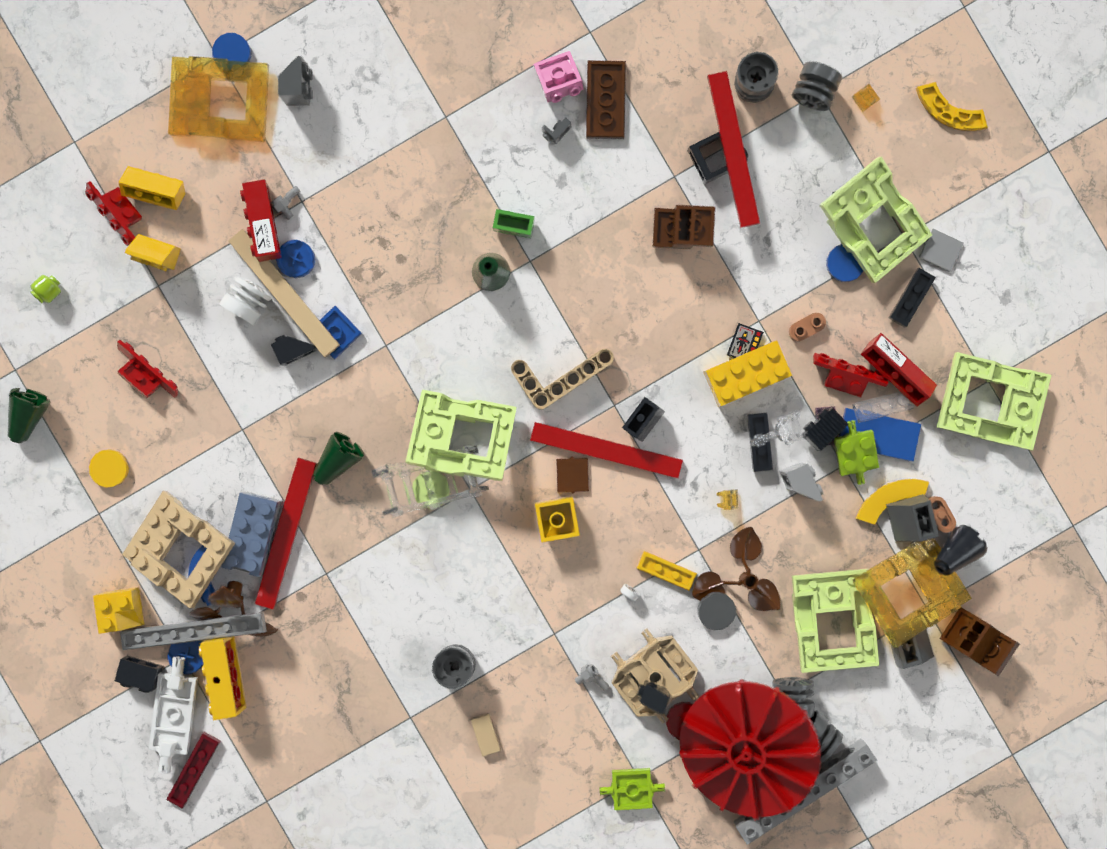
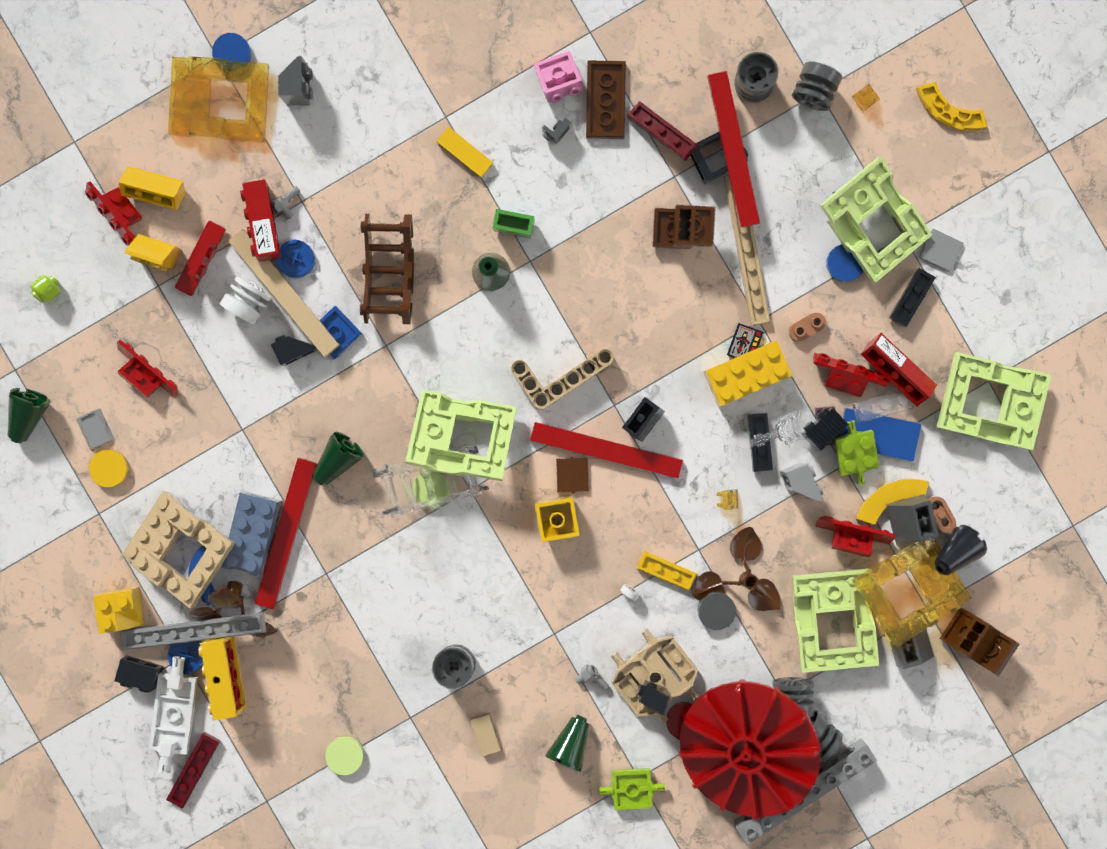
(95, 429): none -> light grey piece
(200, 258): none -> red bracket
(344, 755): none -> yellowish green tile
(405, 269): none -> reddish brown fence
(464, 152): none -> yellow tile
(571, 744): none -> dark green cone
(662, 131): none -> dark red tile
(749, 265): none -> tan tile
(853, 537): none -> red bracket

